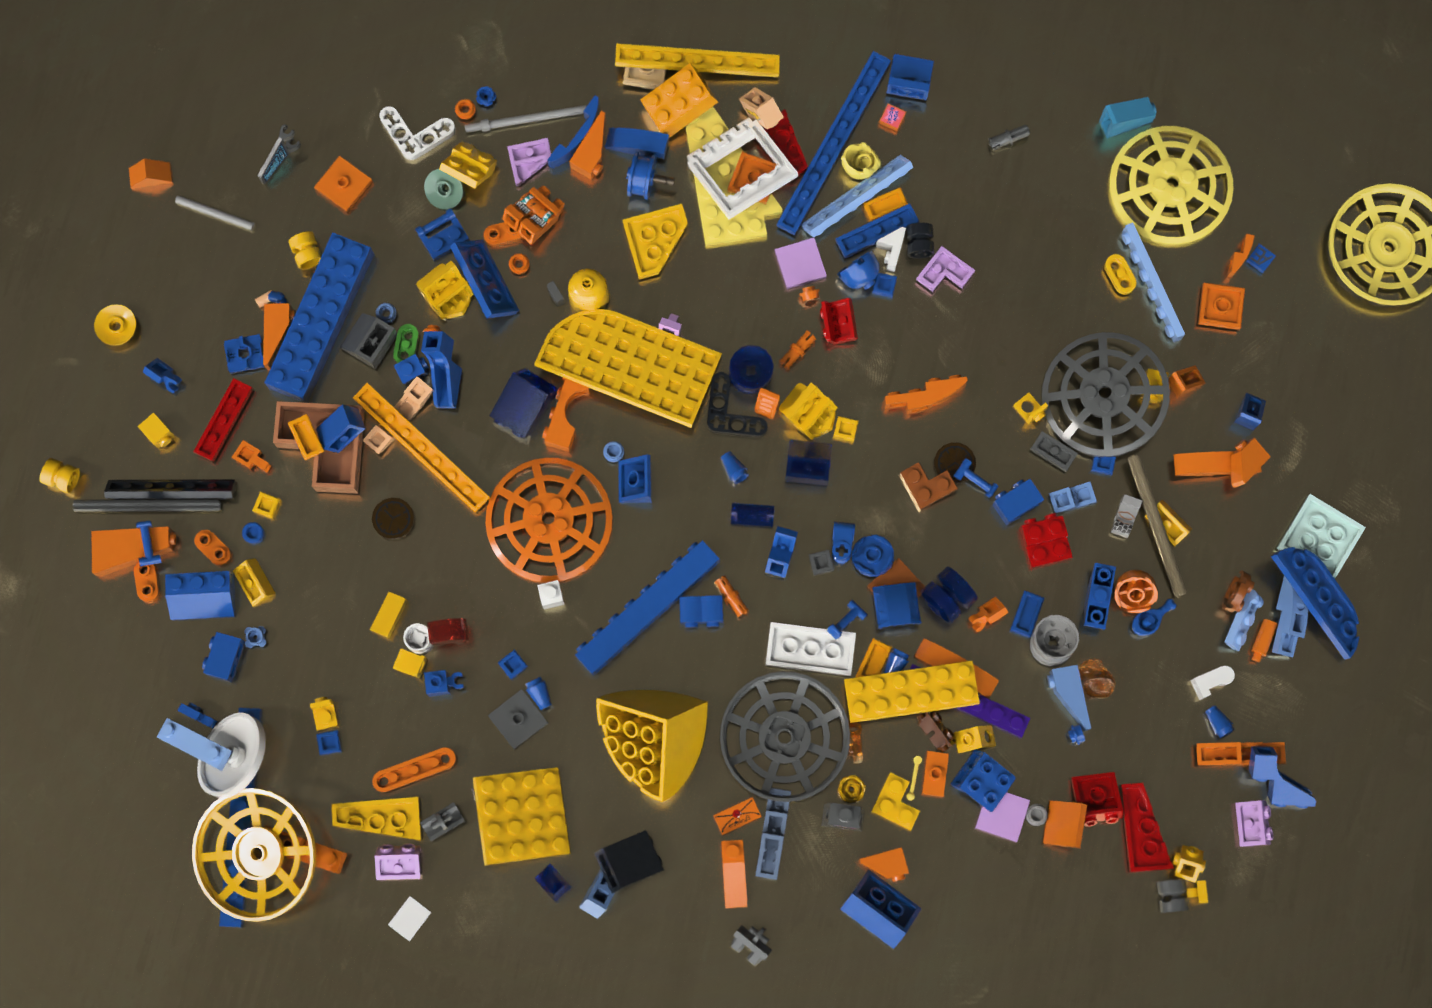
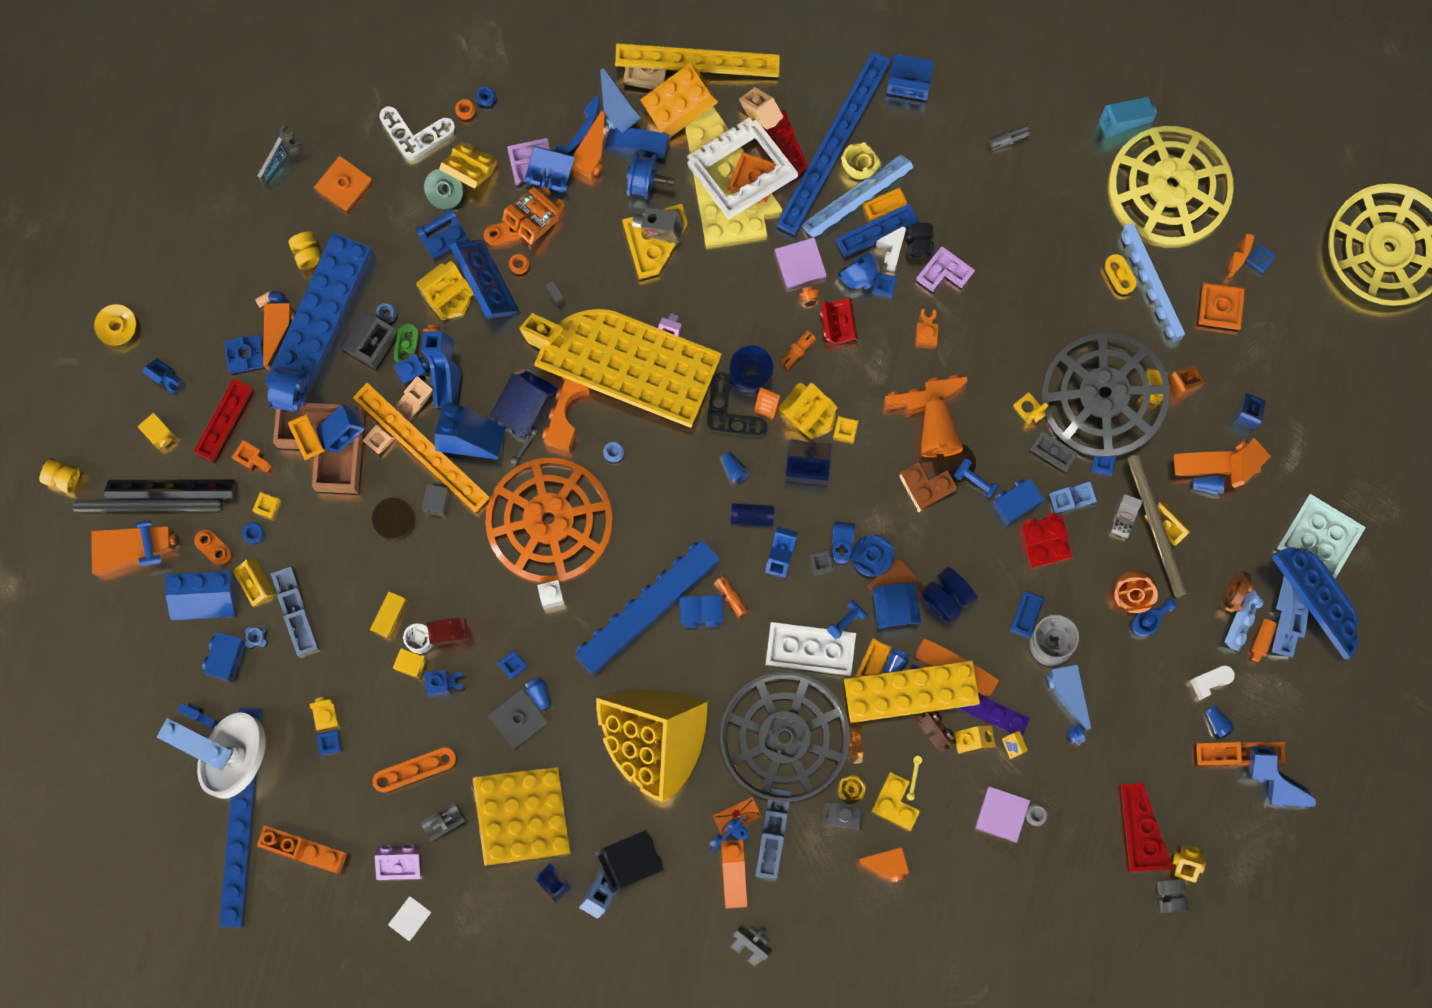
(146, 580): orange plate -> none
(150, 173): orange slope -> none
(214, 212): light grey bar -> none
(244, 857): yellow dish -> none
(288, 389): none -> blue brick
(294, 610): none -> sand blue slope
(388, 817): yellow wing -> none
(436, 499): none -> dark grey brick
(467, 433): none -> blue slope
(485, 125): light grey bar -> none
(514, 460): none -> dark grey hinge
(536, 330): none -> yellow slope
(549, 169): none -> hinge
(591, 297): yellow cylinder -> none
(616, 105): none -> medium blue slope
(635, 480): blue slope -> none
(660, 224): none -> dark grey torso
(734, 828): none -> blue hinge
(881, 909): blue slope -> none
(892, 117): tile -> none
(927, 332): none -> orange plate
(935, 774): orange plate -> none
(939, 430): none -> orange cone
(983, 780): blue bracket -> none
(989, 611): orange plate -> none
(1014, 744): none -> yellow tile
(1065, 824): orange tile -> none
(1096, 679): clear orange hair -> none
(1098, 596): blue slope -> none
(1100, 795): red plate -> none
(1200, 892): yellow tile -> none
(1210, 483): none -> blue cone
(1254, 823): lavender bracket -> none

